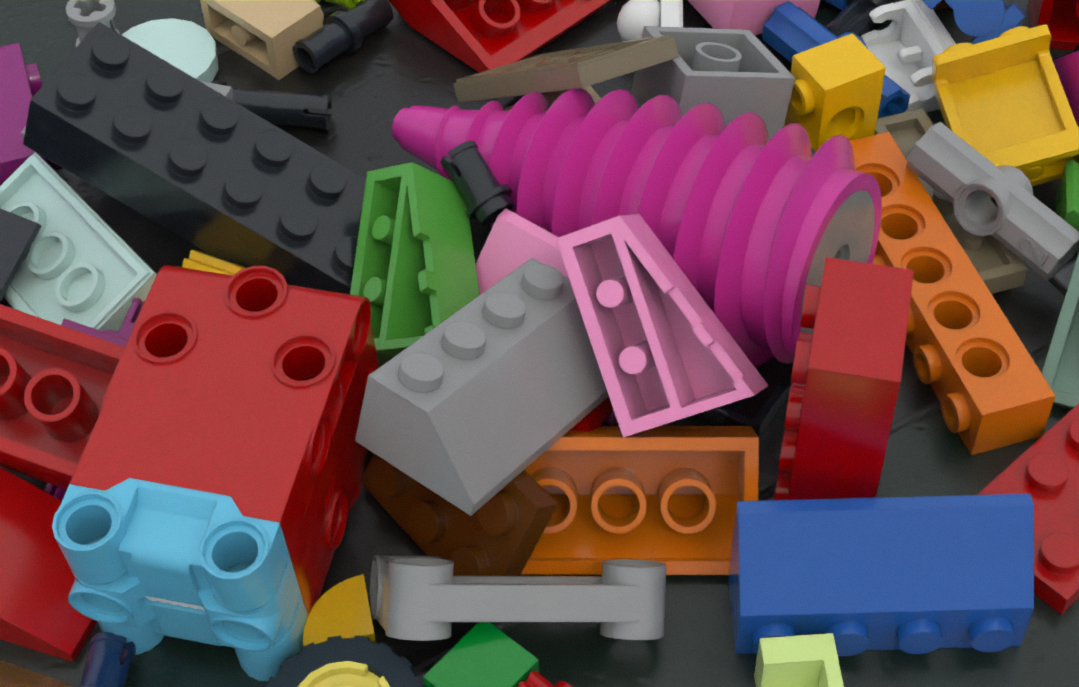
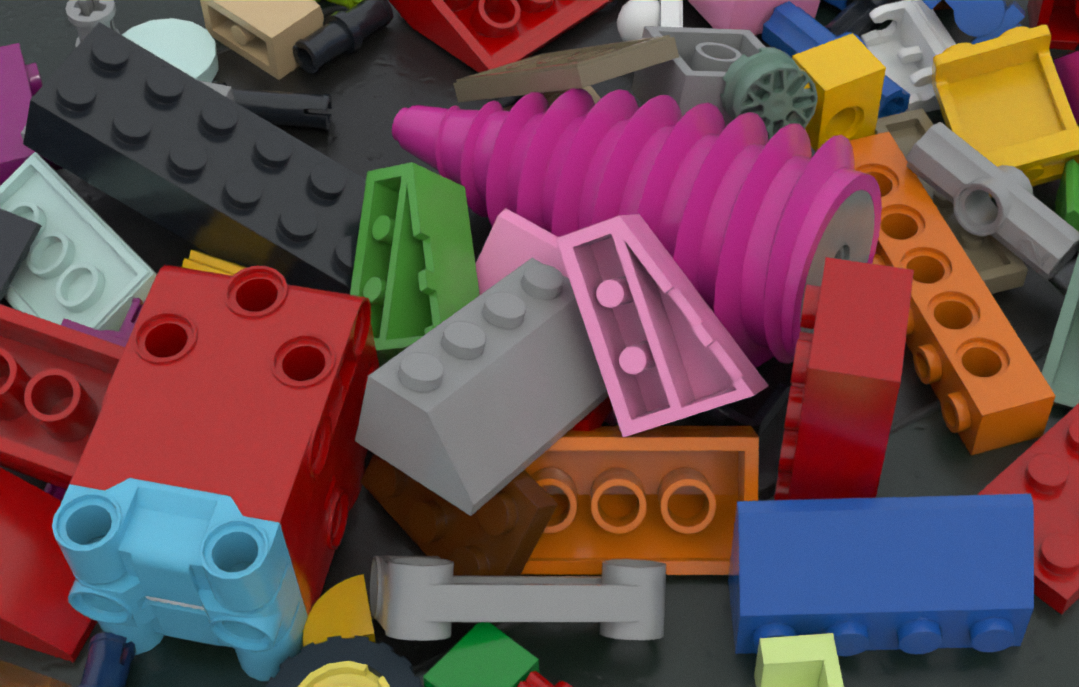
(477, 183): black pin -> none
(770, 87): none -> sand green wheel

